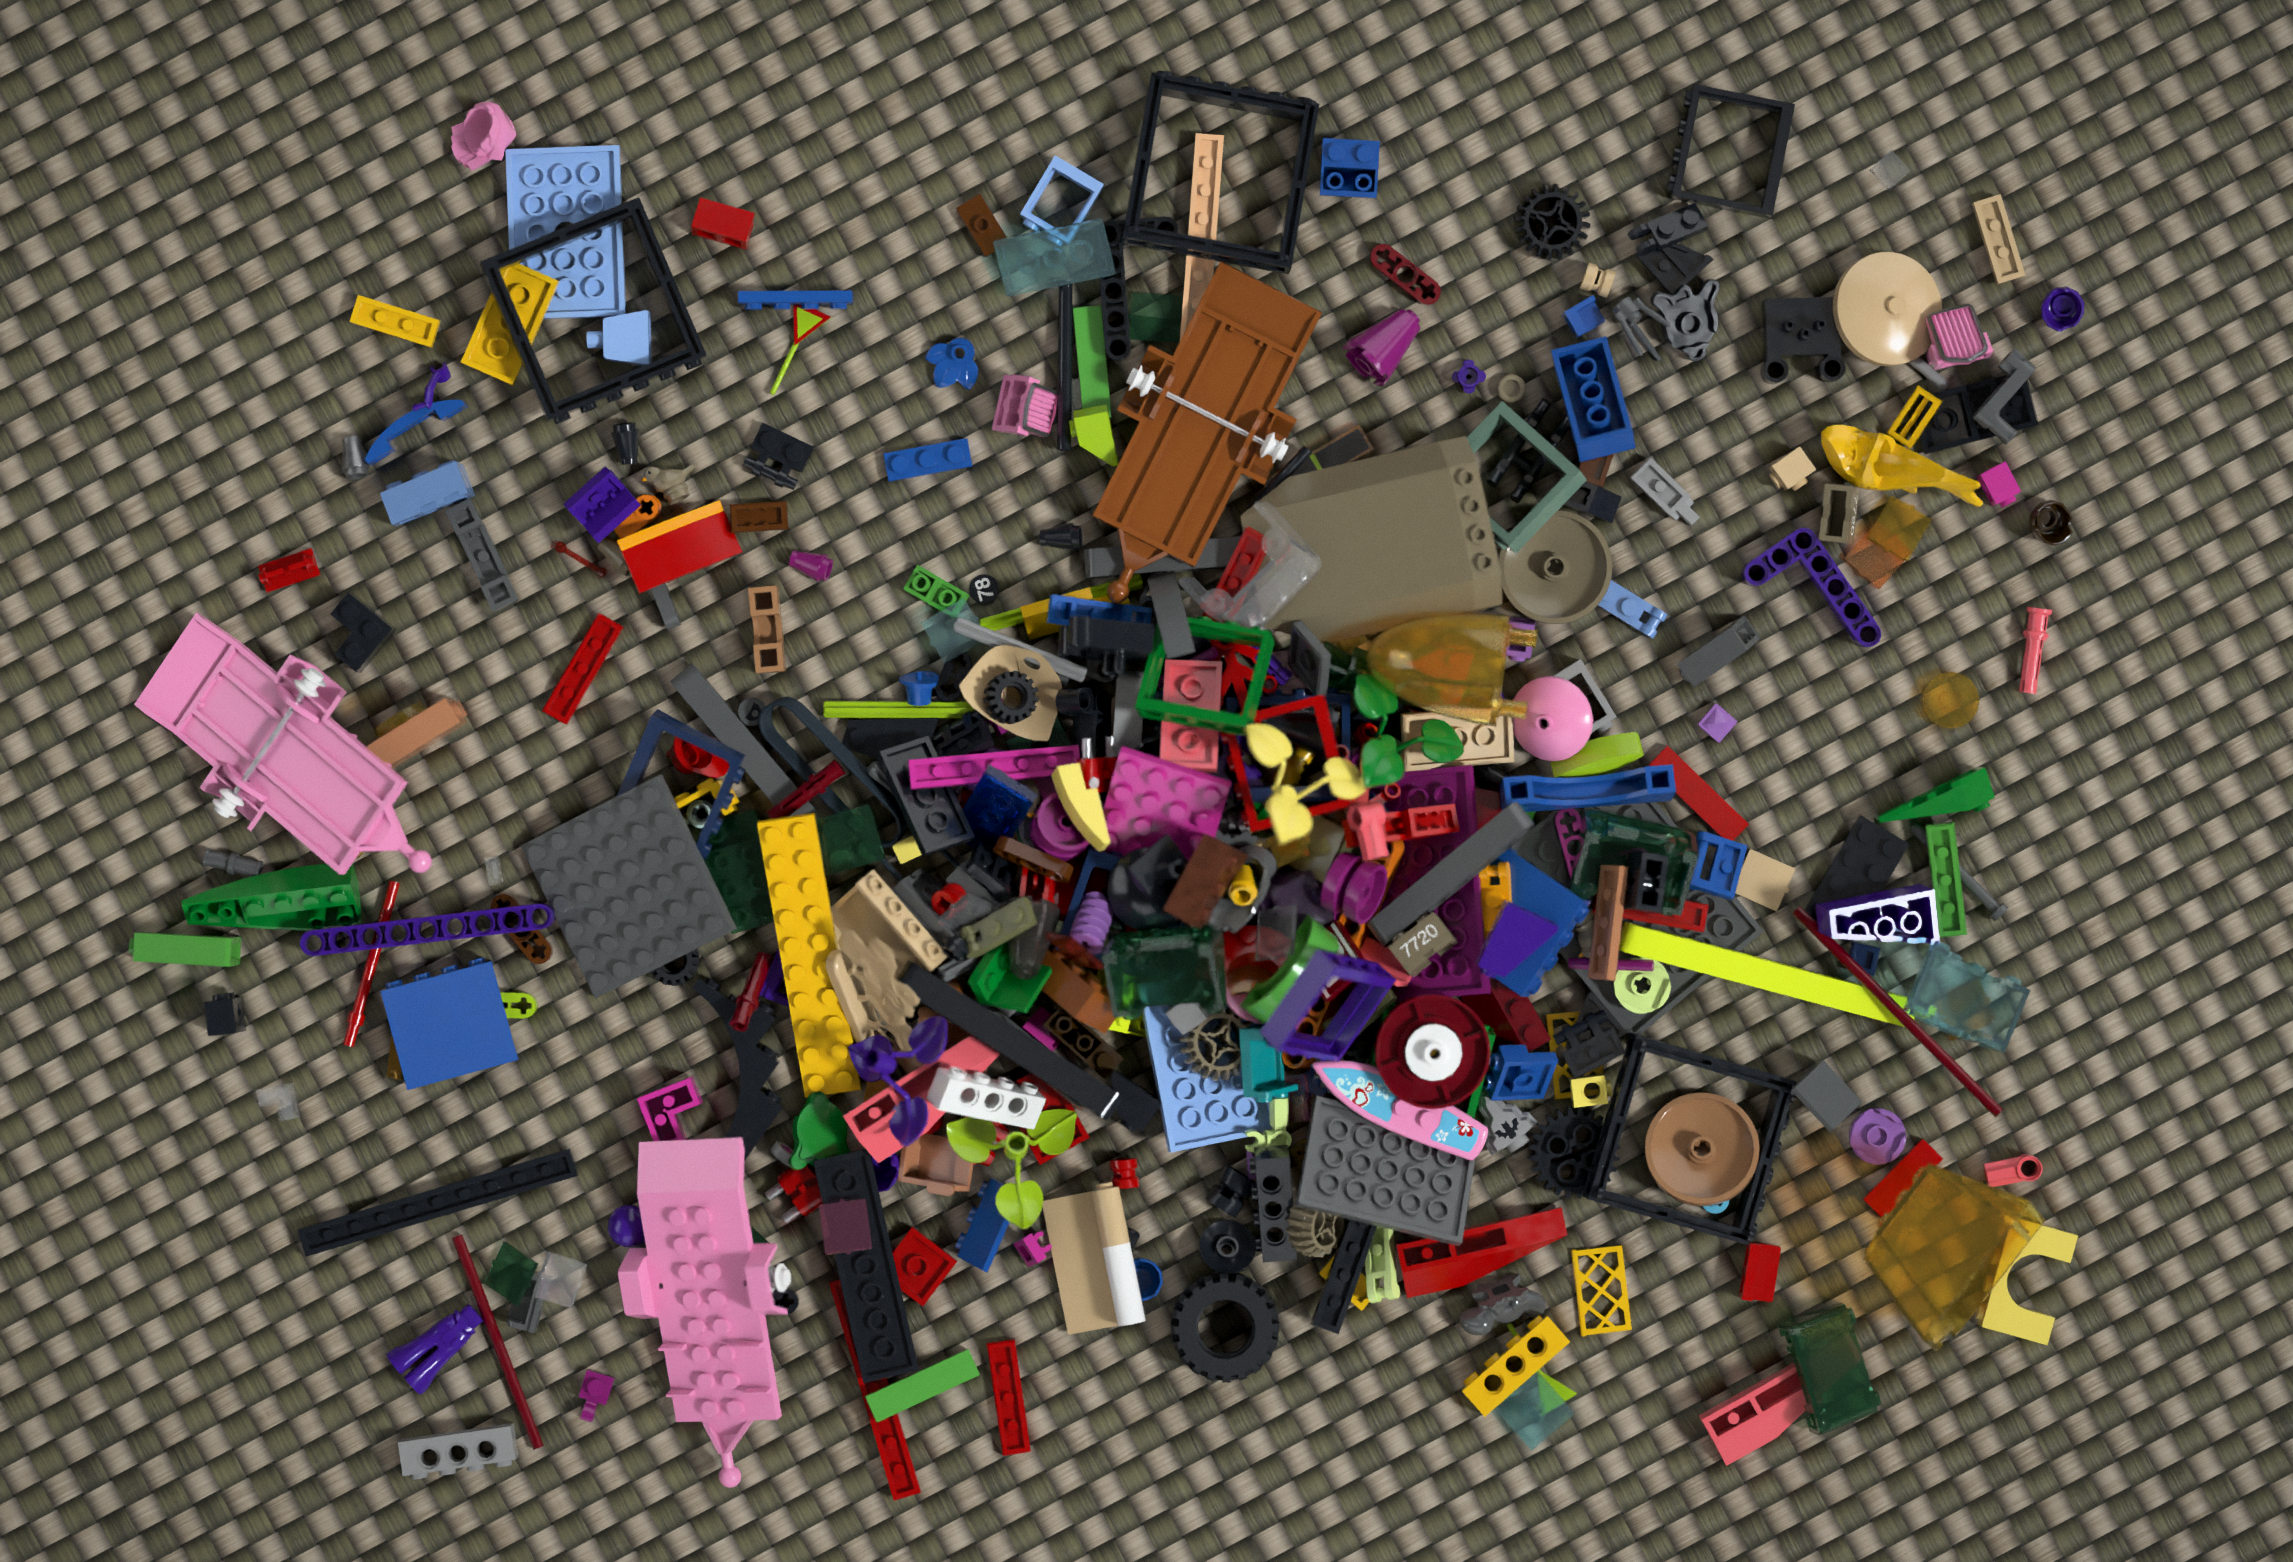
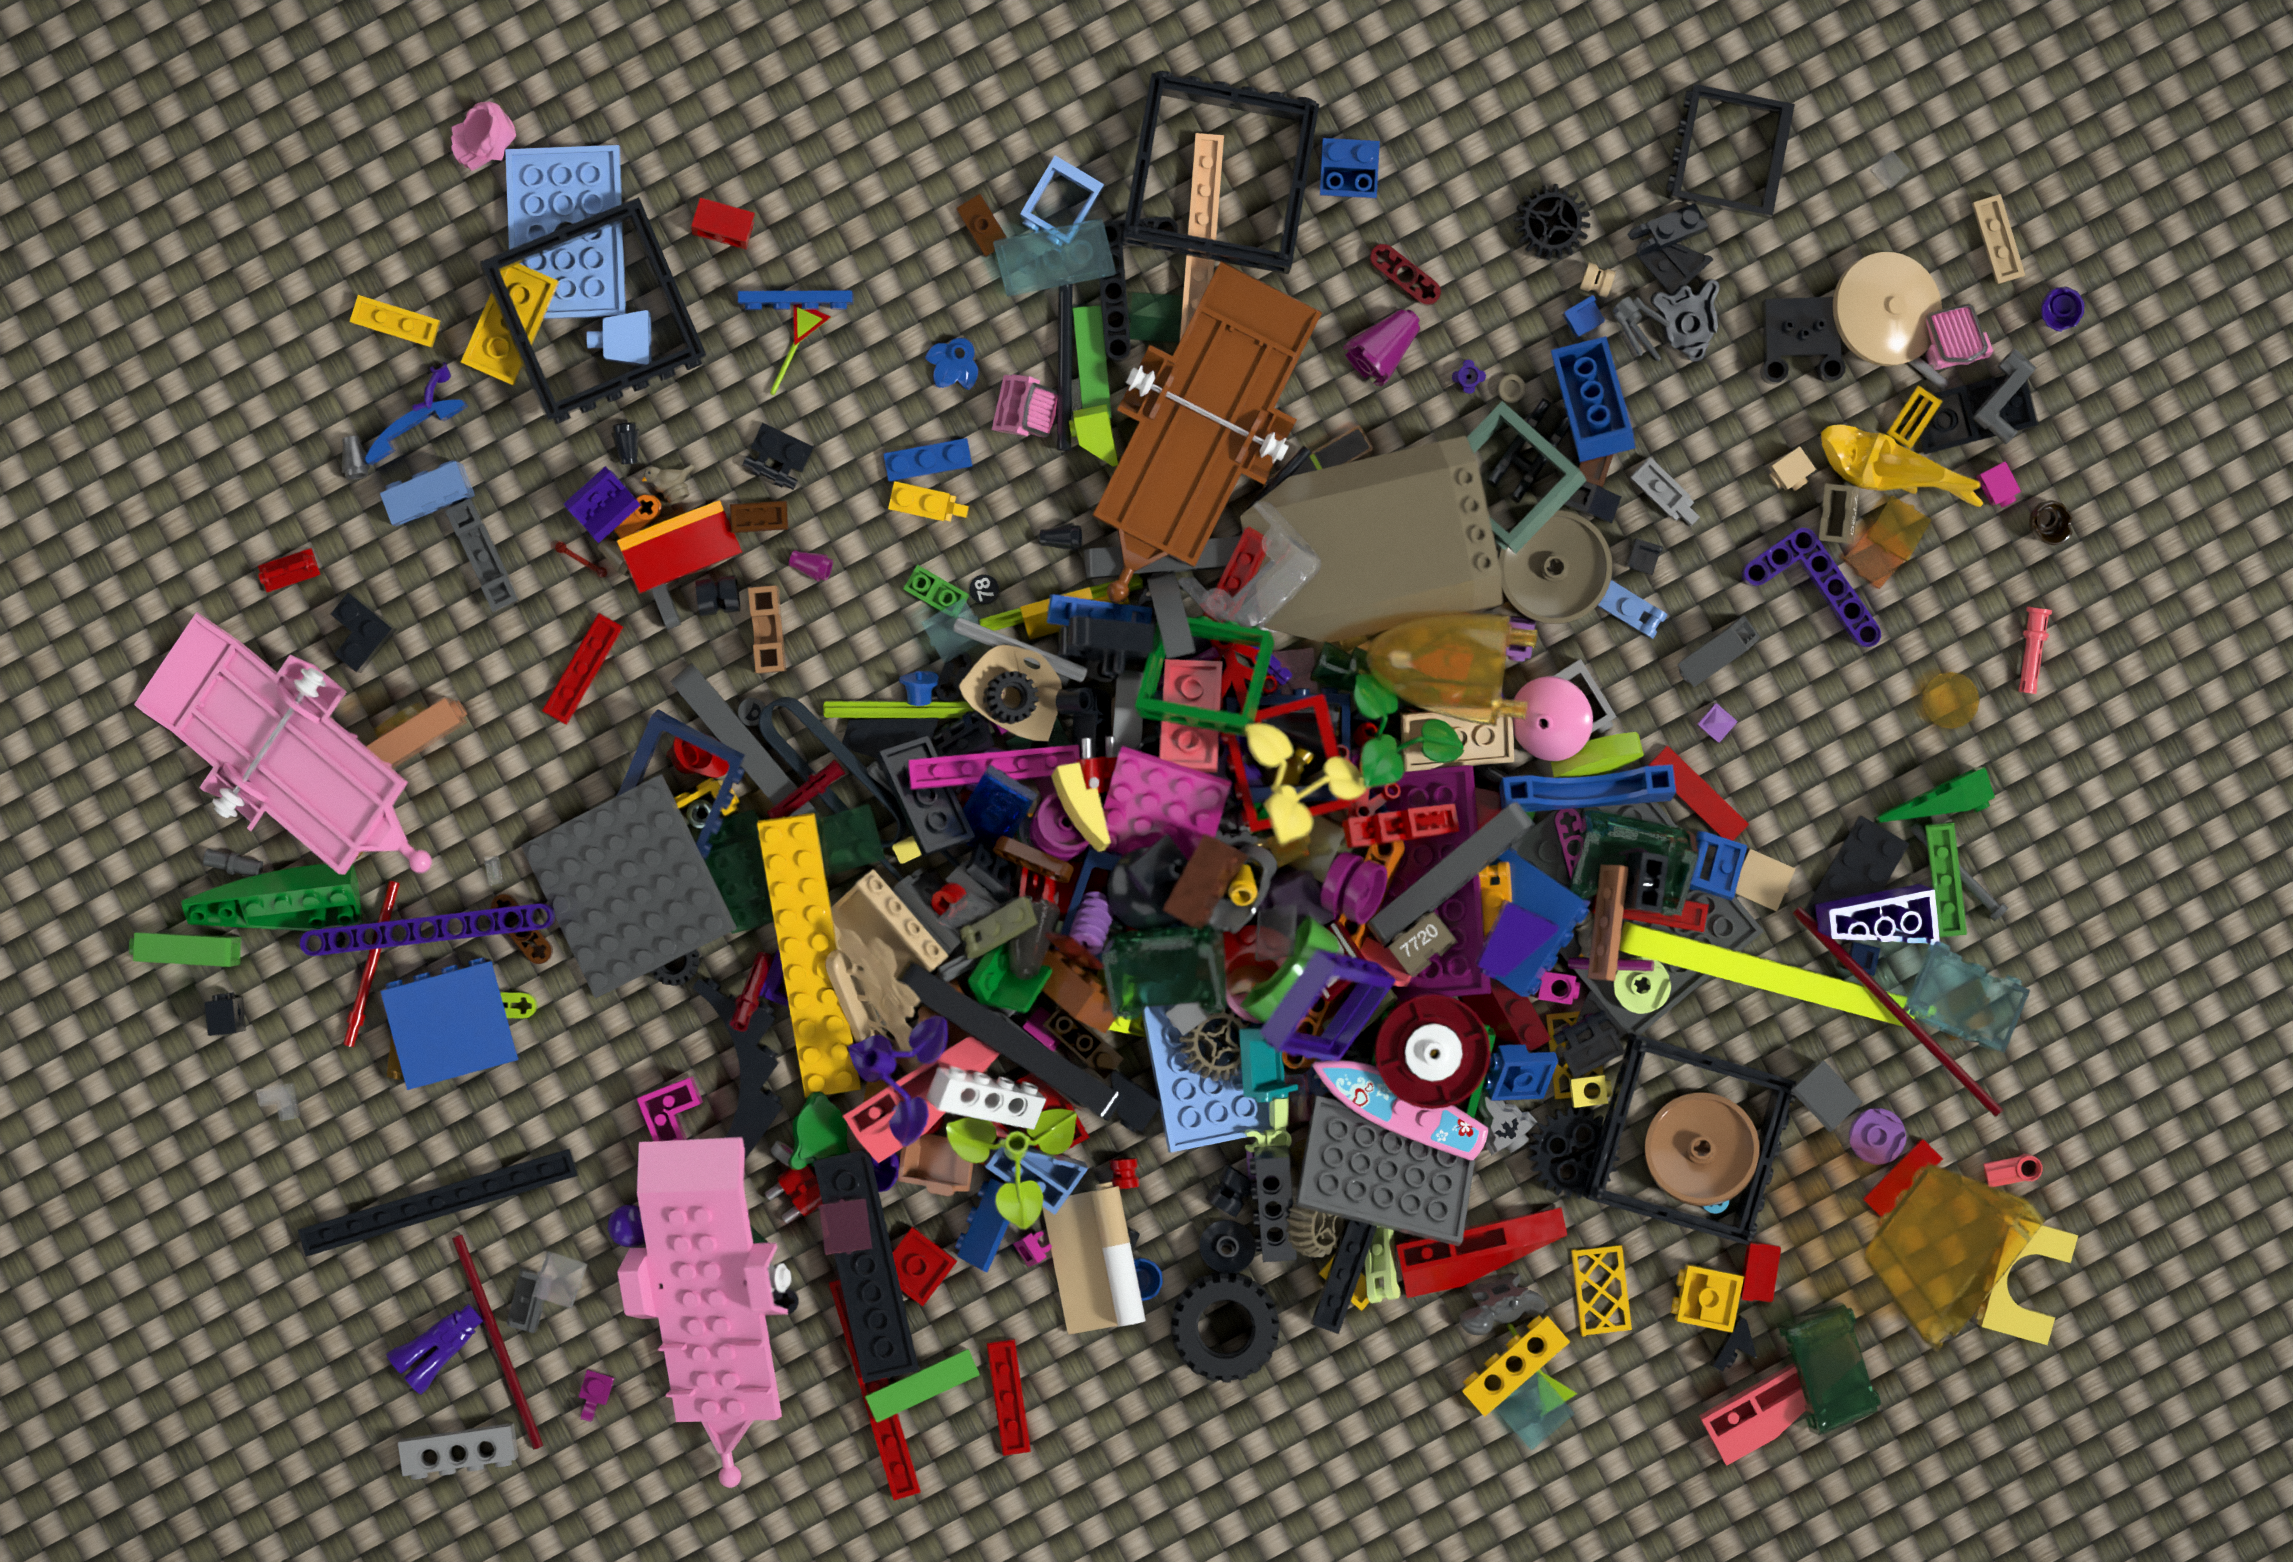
(511, 1273): clear green piece -> none
(717, 595): none -> black wheel
(925, 502): none -> yellow hinge
(954, 948): black plate -> none
(1053, 1173): none -> medium blue wedge
(1309, 659): dark grey tile -> none
(1368, 822): coral piece -> none
(1545, 992): none -> dark pink brick
(1643, 556): none -> black panel
(1707, 1297): none -> yellow plate
(1740, 1339): none -> black slope

